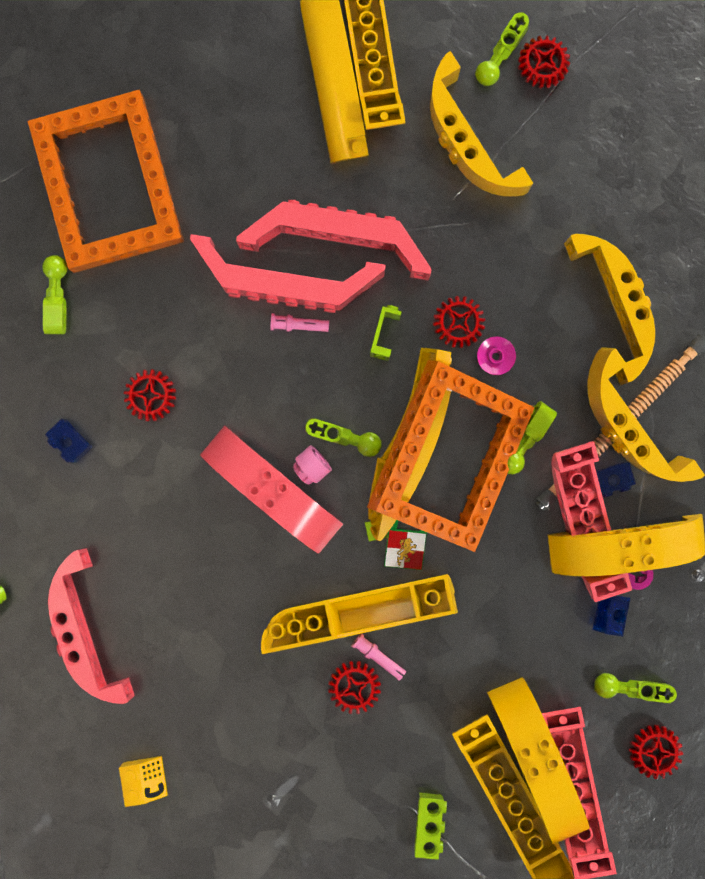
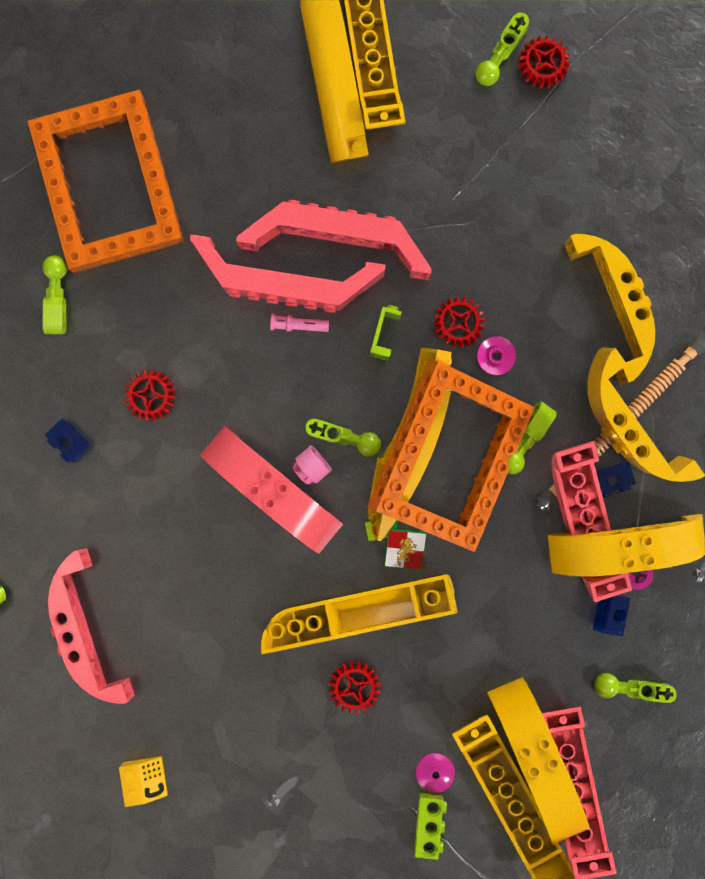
(371, 651): bright pink pin -> none
(435, 763): none -> dark pink dish
(479, 168): yellow slope -> none
(672, 753): red gear -> none

